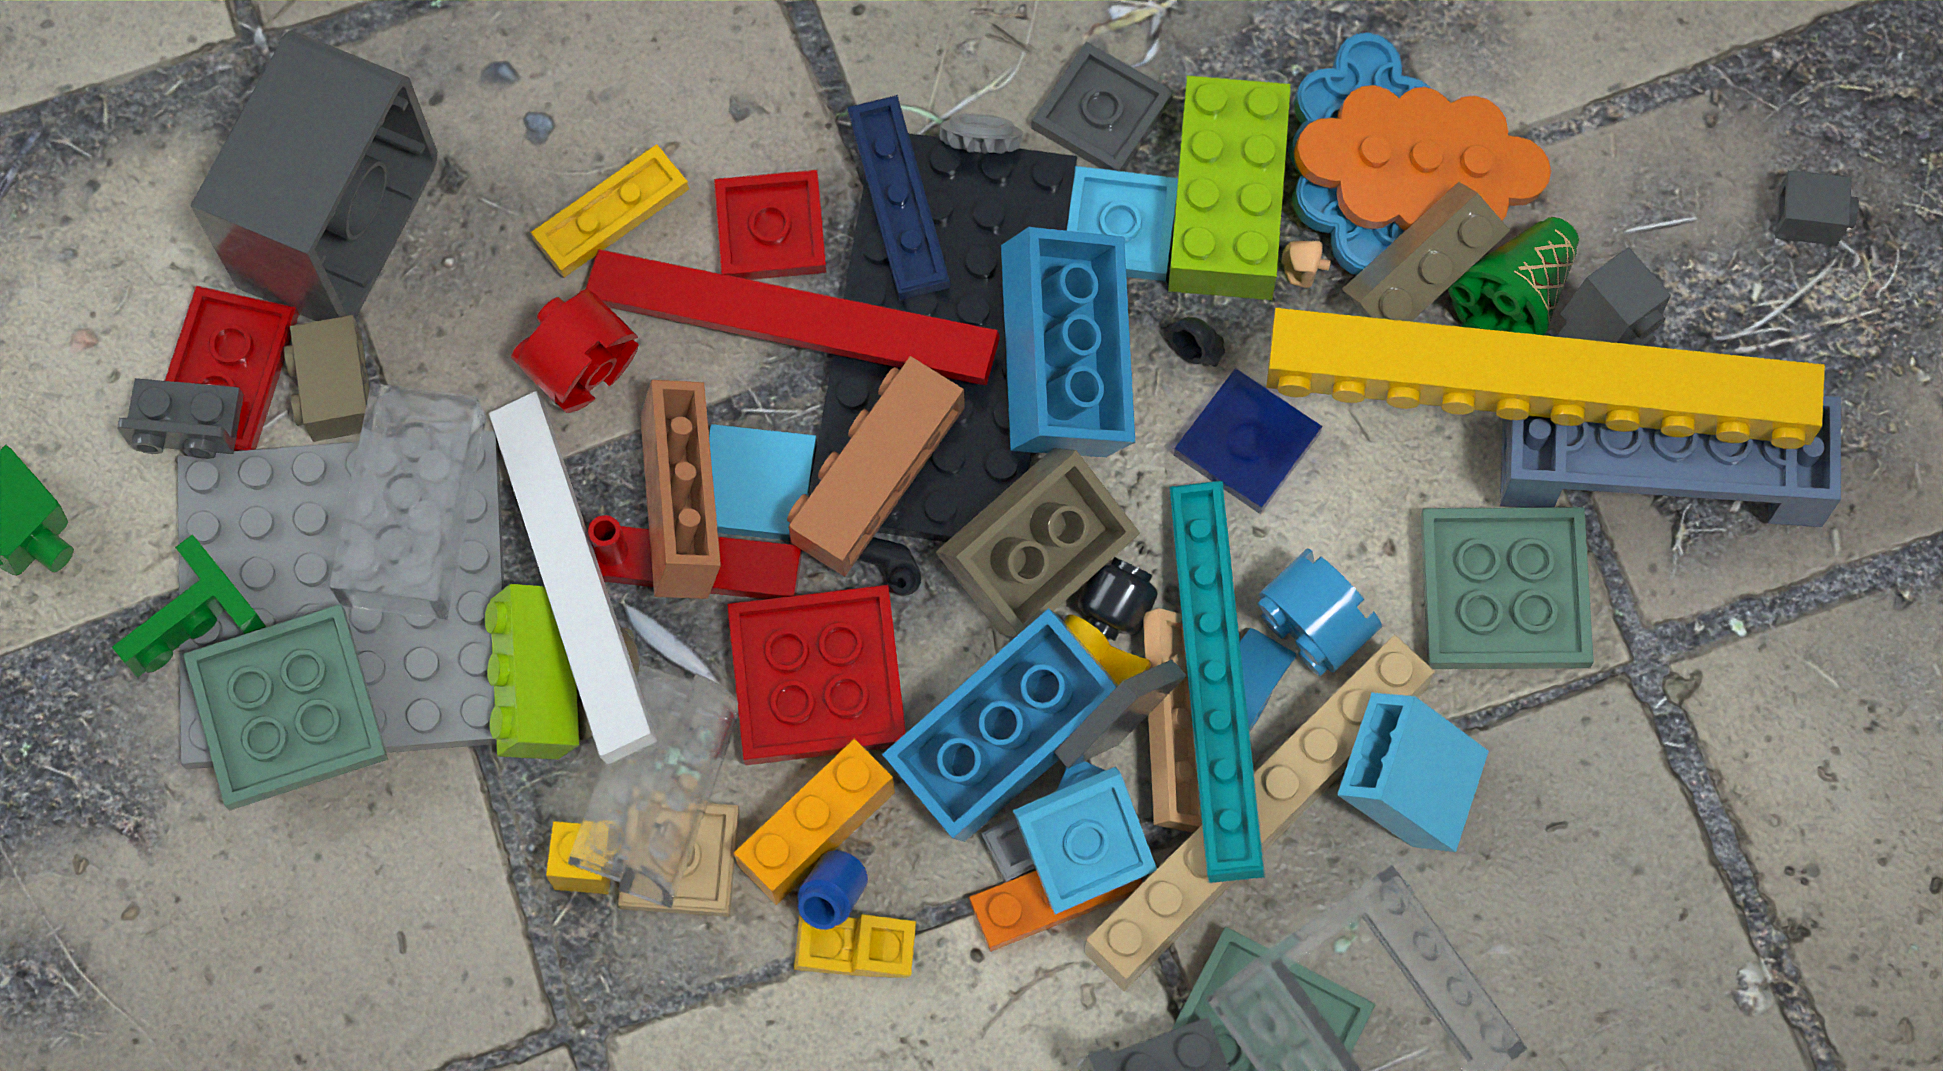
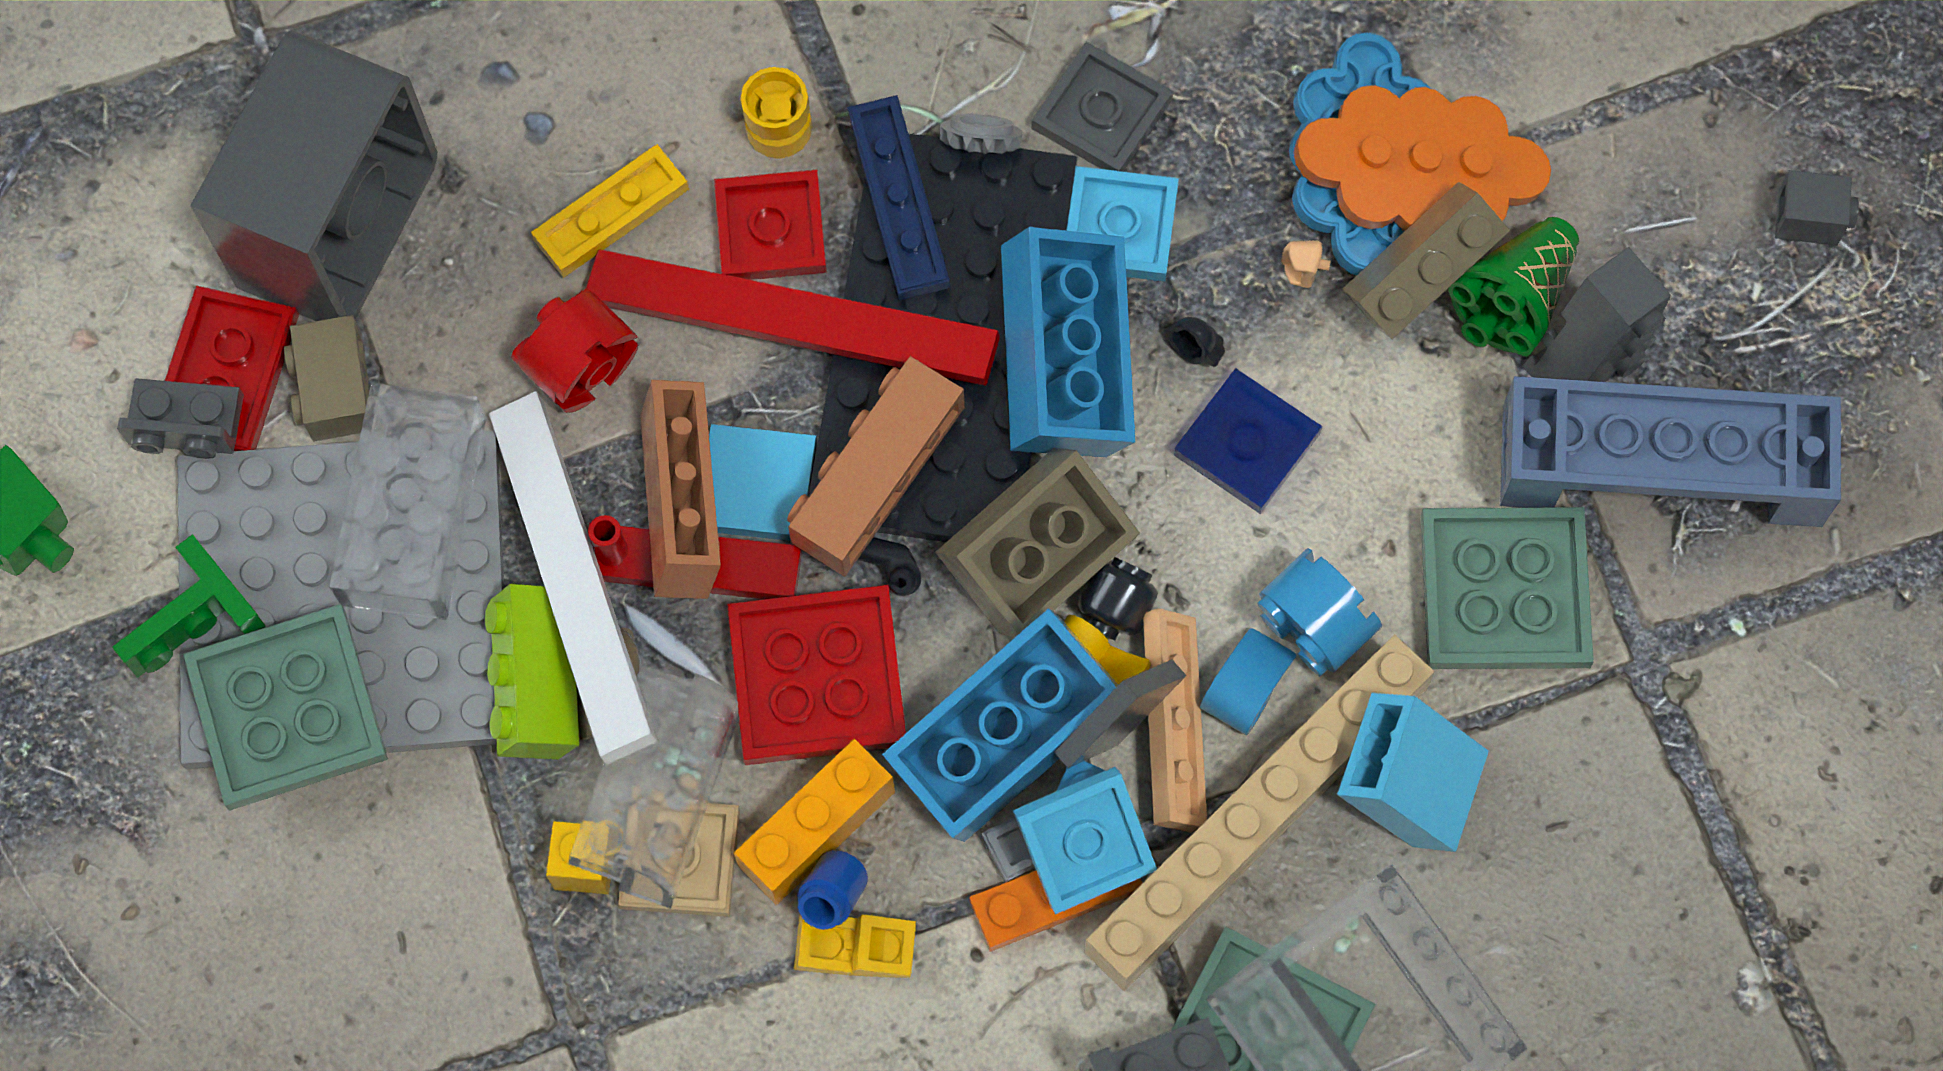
(776, 112): none -> yellow wheel
(1216, 684): teal tile -> none
(1230, 188): lime brick -> none
(1546, 378): yellow brick -> none

